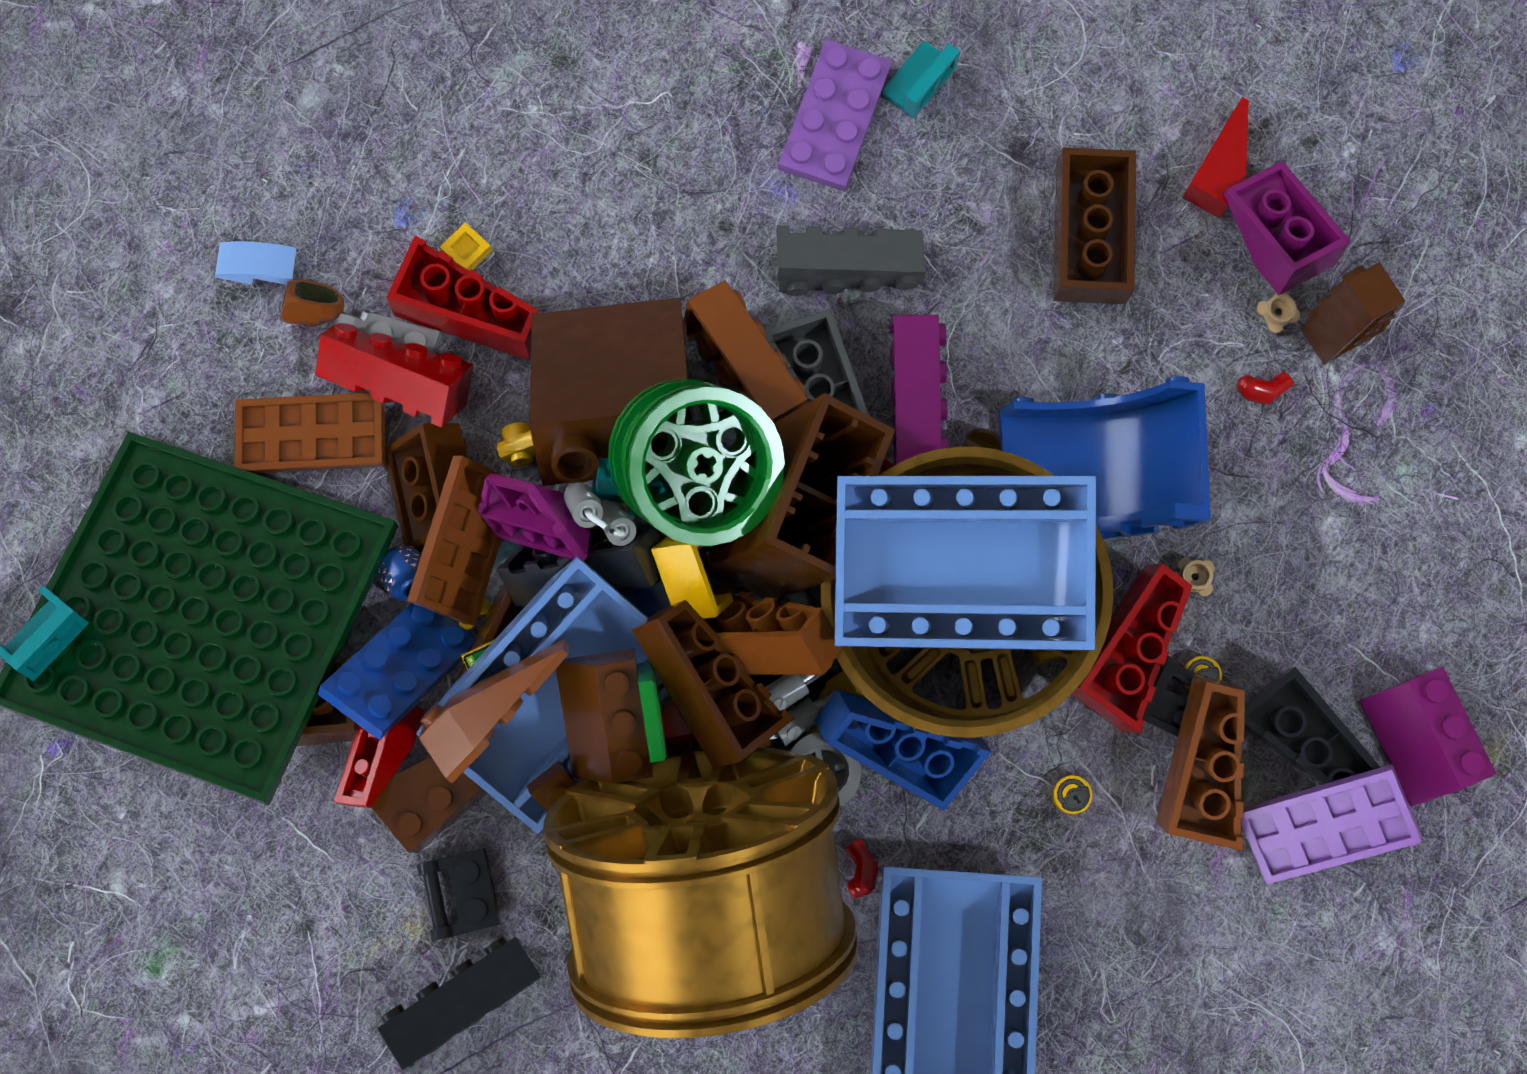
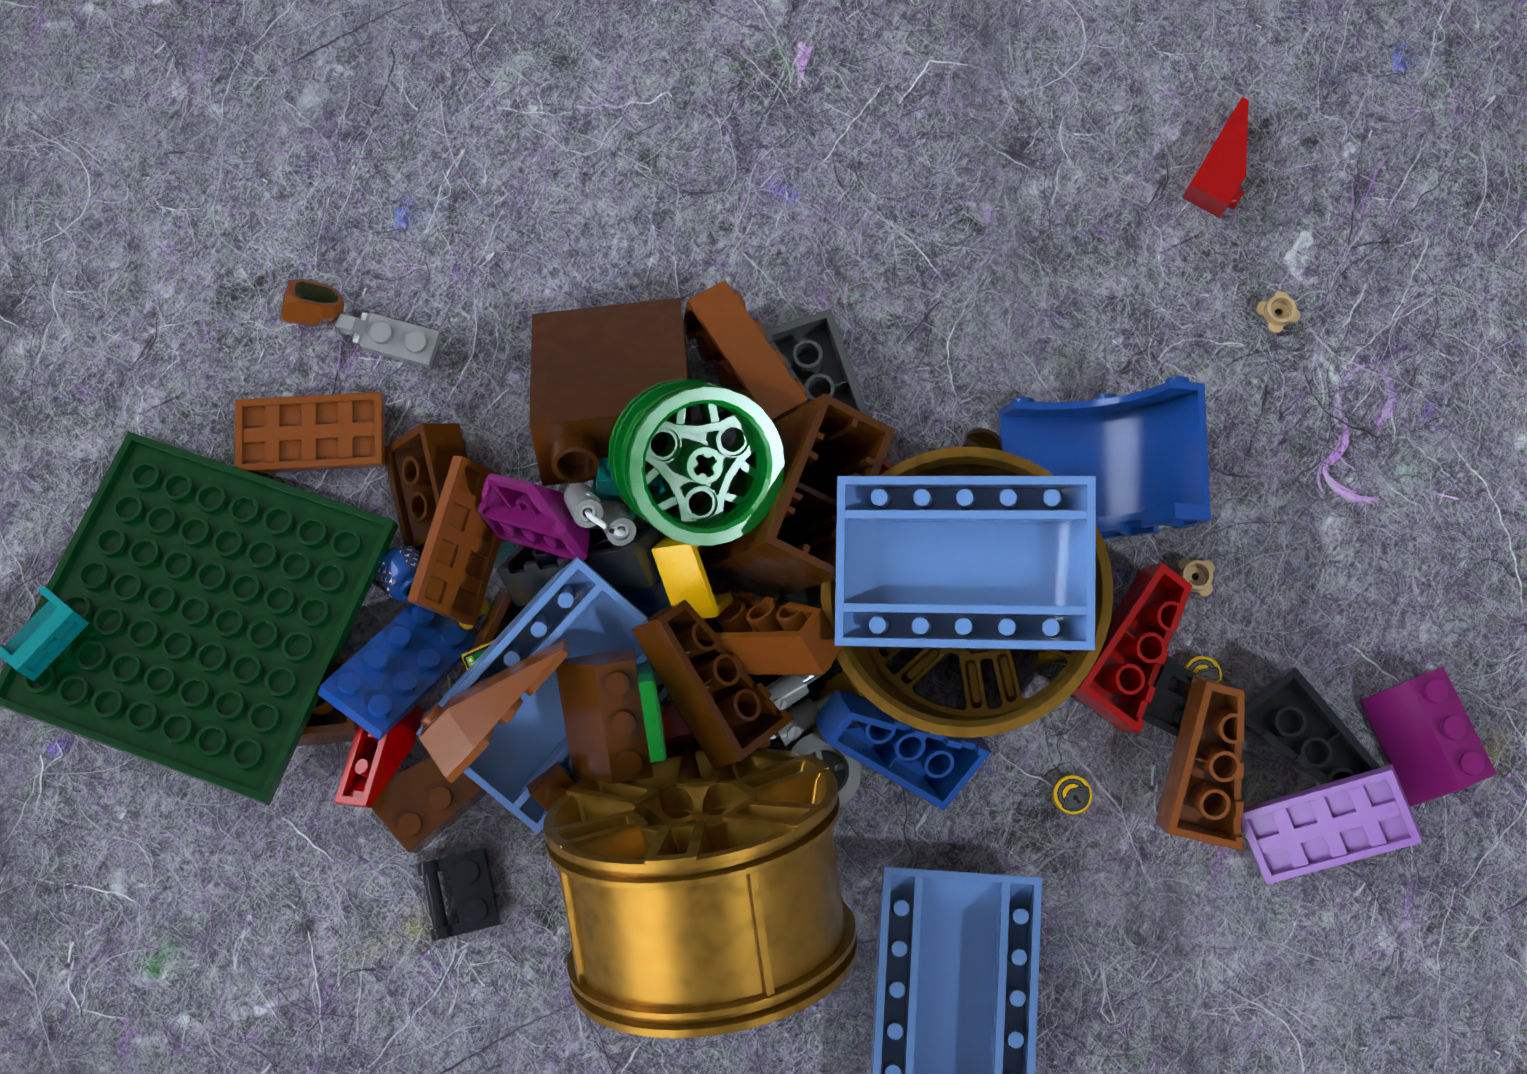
(248, 260): light blue slope -> none
(395, 372): red wedge -> none
(457, 1003): black wedge -> none
(459, 302): red wedge -> none
(466, 247): yellow plate -> none
(516, 445): yellow plate -> none
(835, 115): medium lavender plate -> none
(848, 260): dark grey wedge -> none
(866, 869): red arm -> none
(917, 385): magenta wedge -> none
(921, 77): teal panel -> none
(1095, 226): reddish brown brick -> none
(1264, 391): red arm -> none
(1285, 228): magenta slope -> none
(1353, 312): reddish brown wedge -> none

